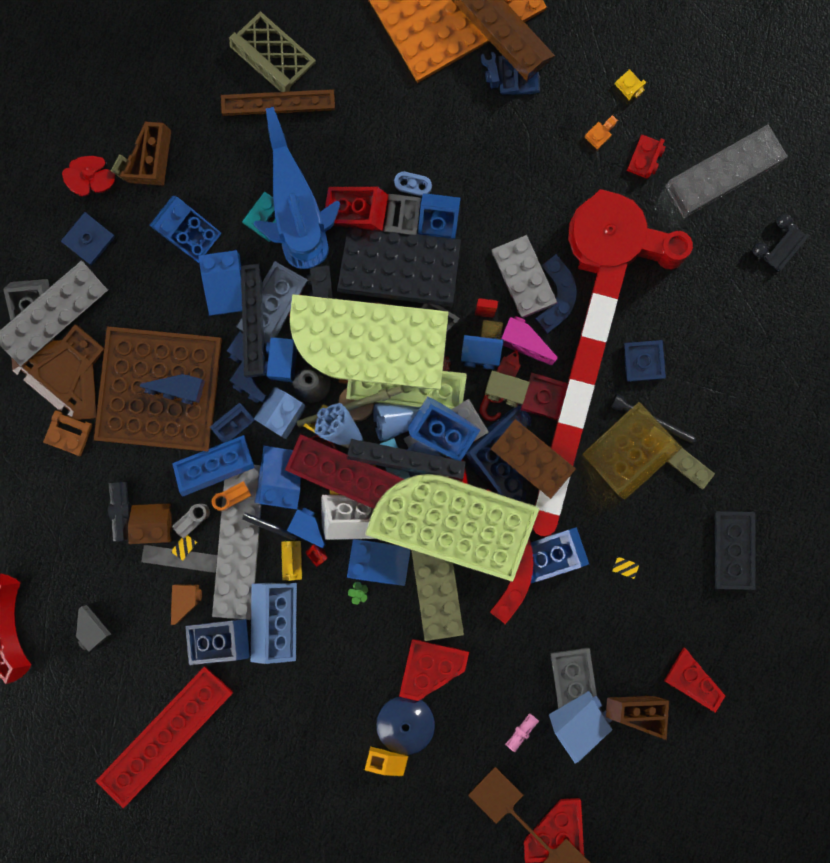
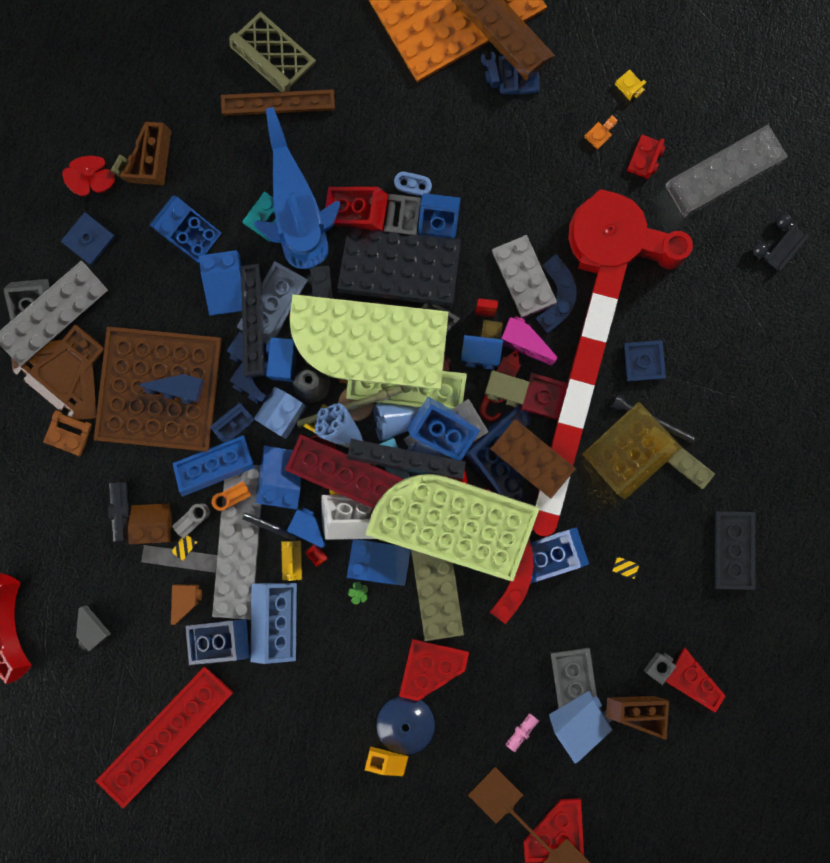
(651, 668): none -> dark grey brick

